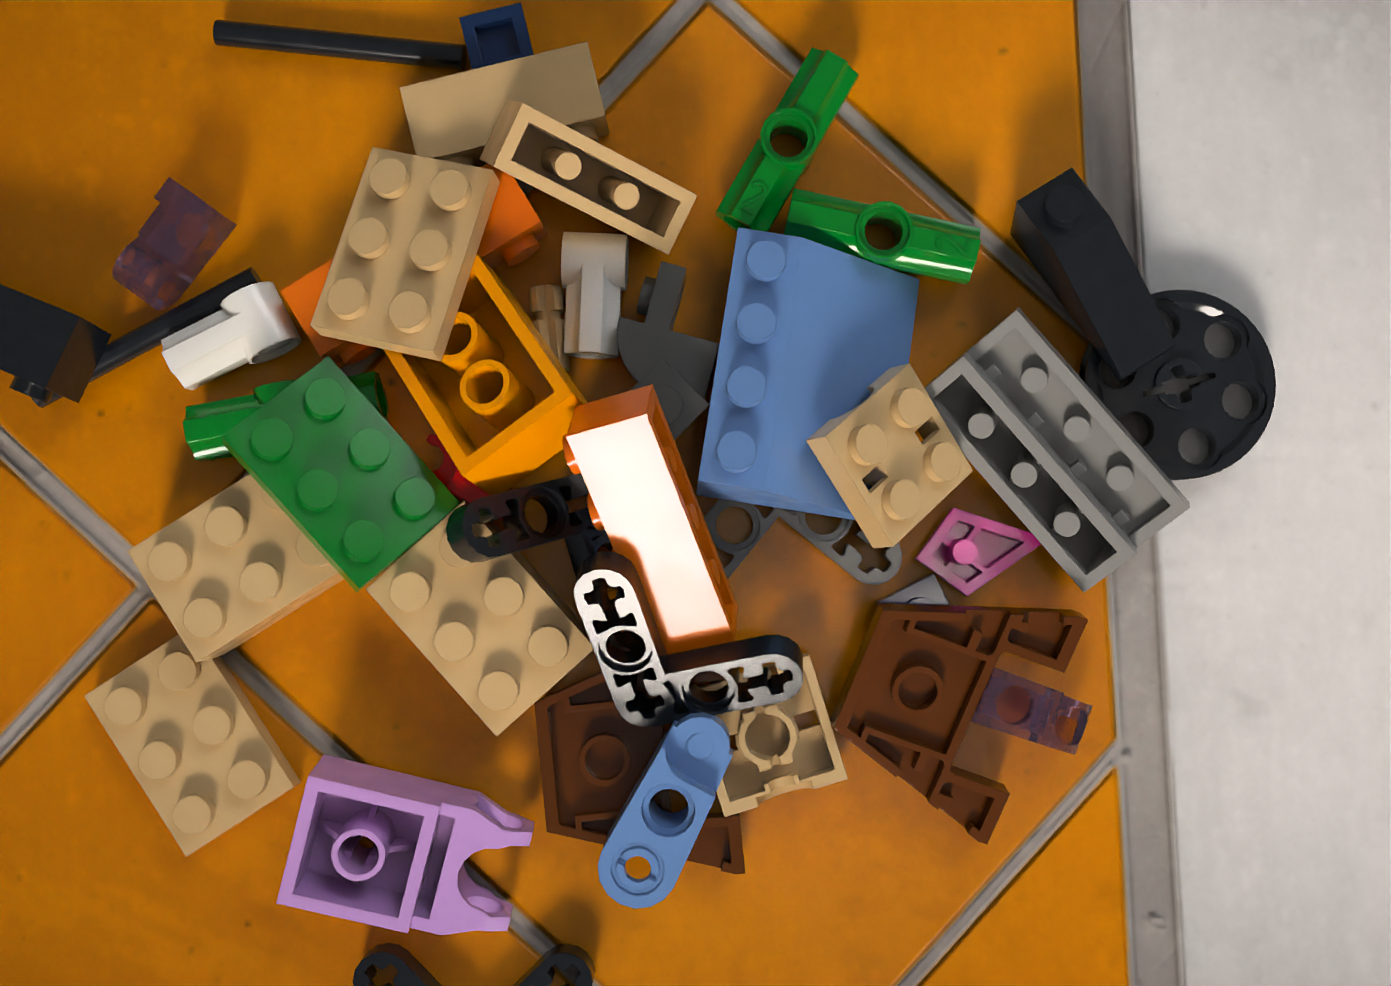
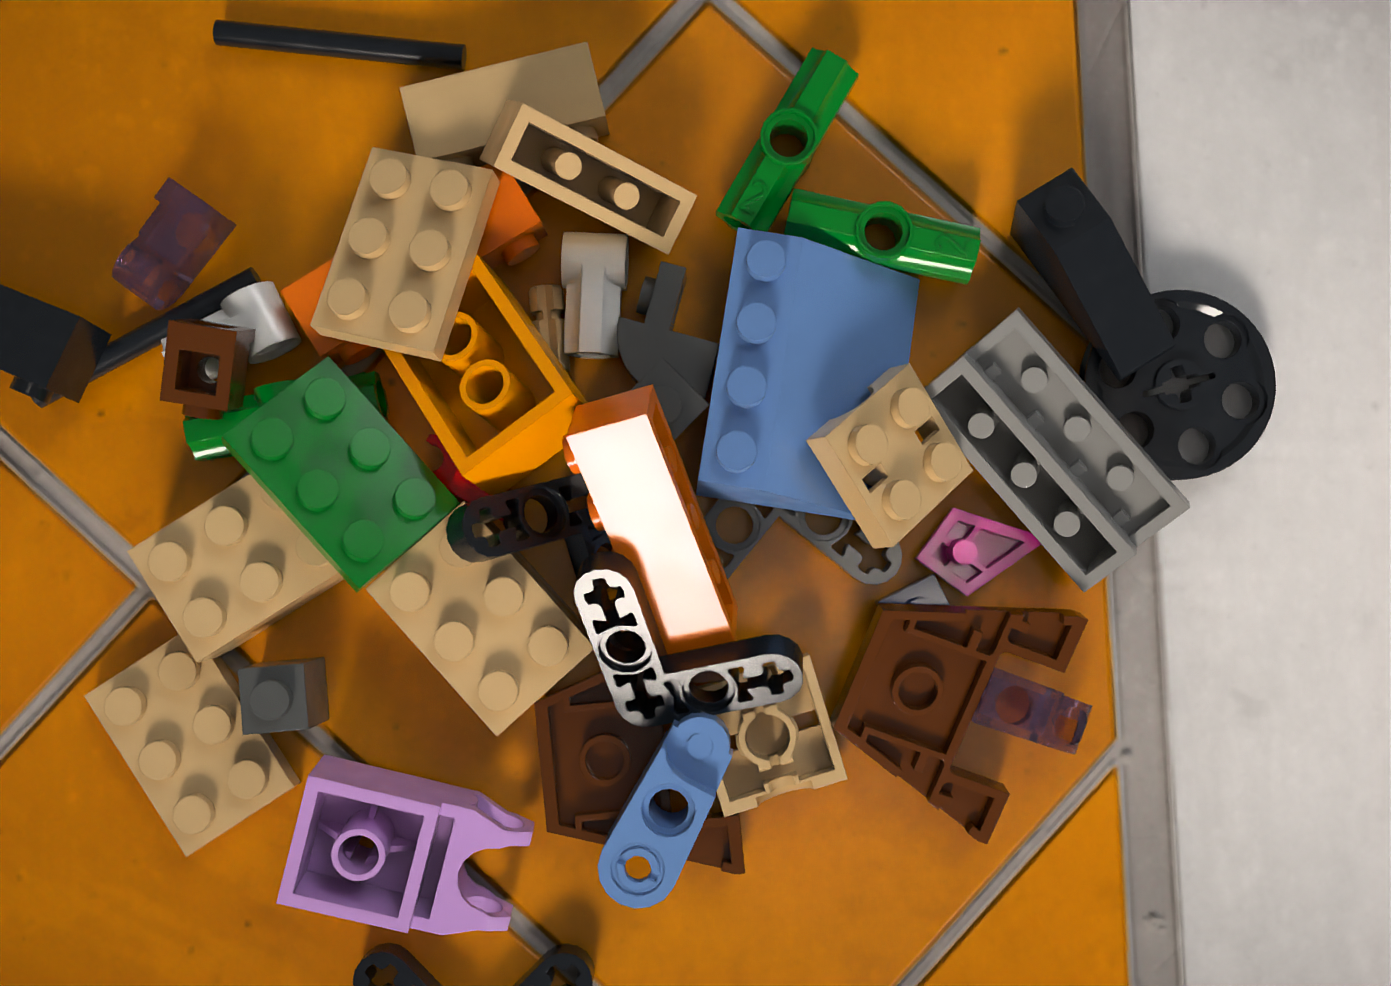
(184, 375): none -> reddish brown brick
(283, 695): none -> dark grey brick
(496, 35): dark blue plate -> none

